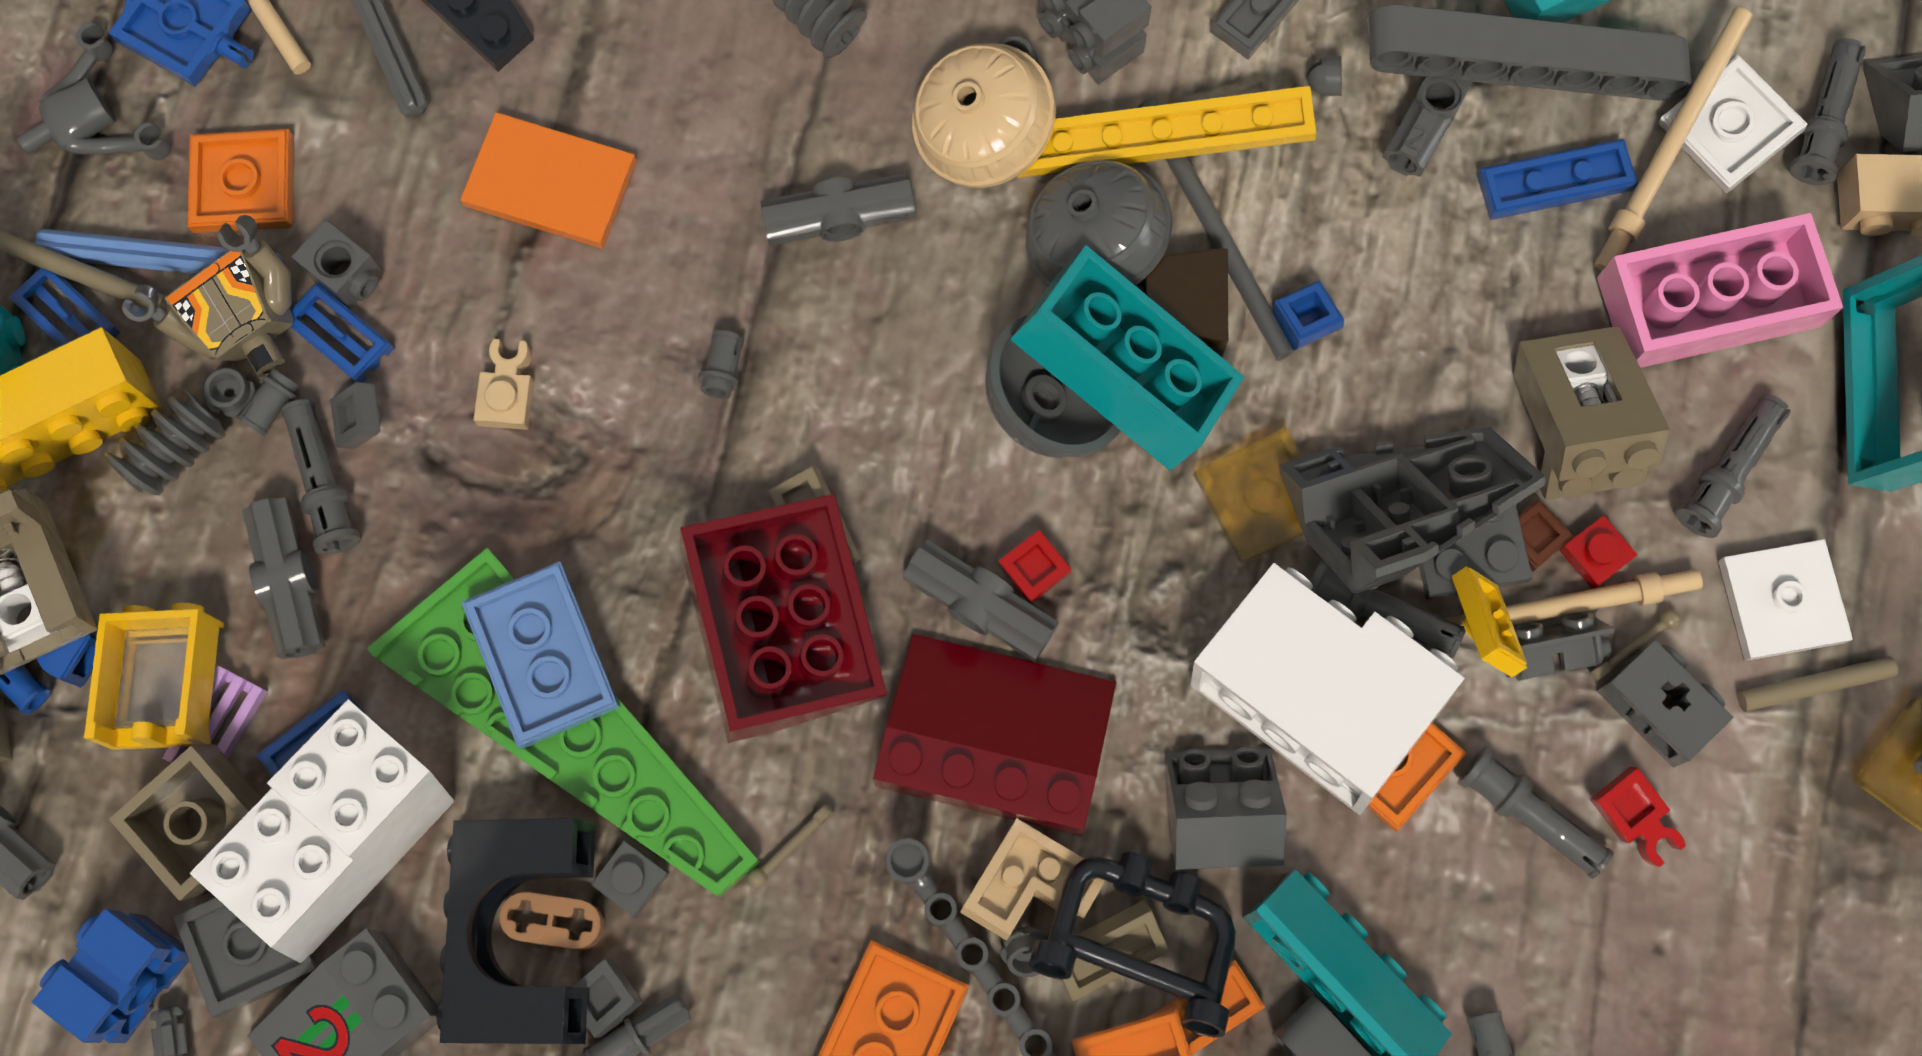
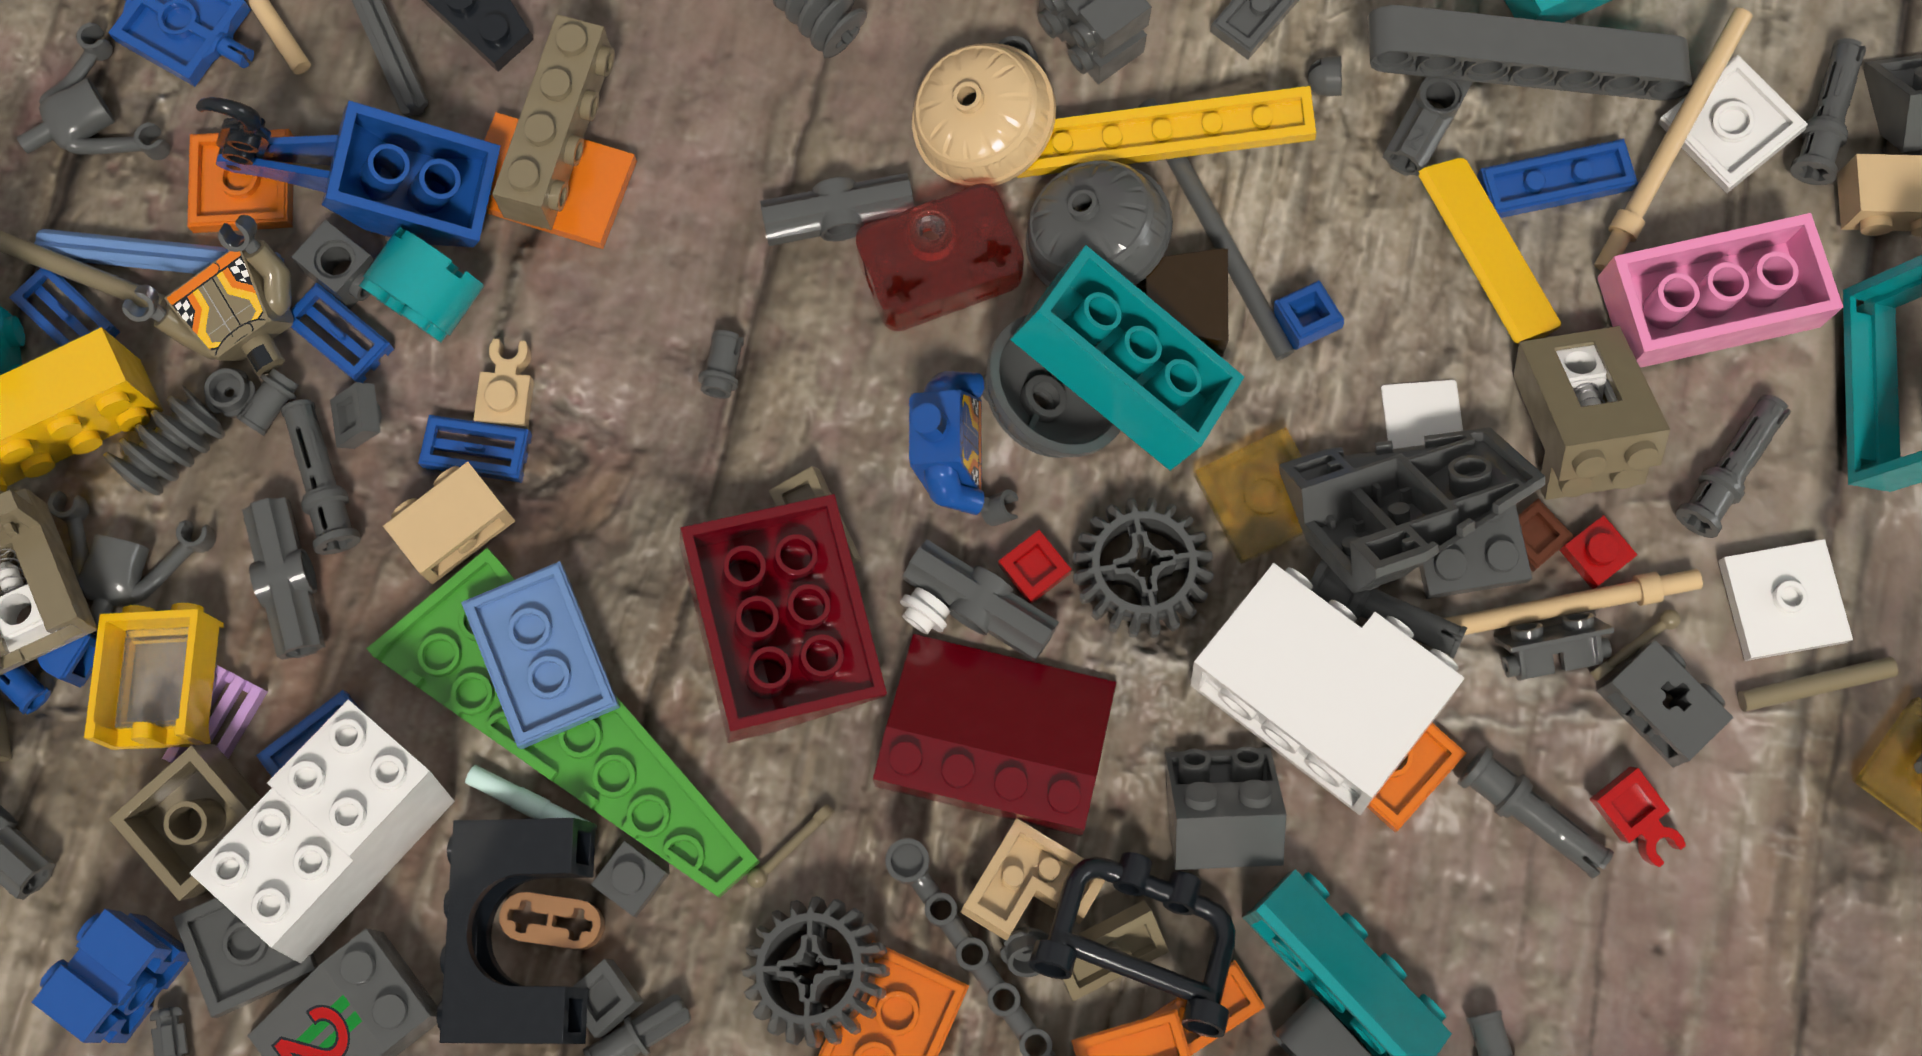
(114, 566): none -> dark grey piece
(381, 169): none -> blue slope
(421, 284): none -> teal brick
(448, 522): none -> tan brick
(515, 796): none -> light aqua piece
(517, 456): none -> blue tile
(554, 122): none -> dark tan brick
(815, 993): none -> dark grey gear
(924, 611): none -> white plate
(942, 272): none -> clear red axle
(948, 446): none -> blue torso
(1164, 562): none -> dark grey gear
(1420, 411): none -> white sticker
(1489, 622): yellow plate -> none
(1490, 250): none -> yellow slope

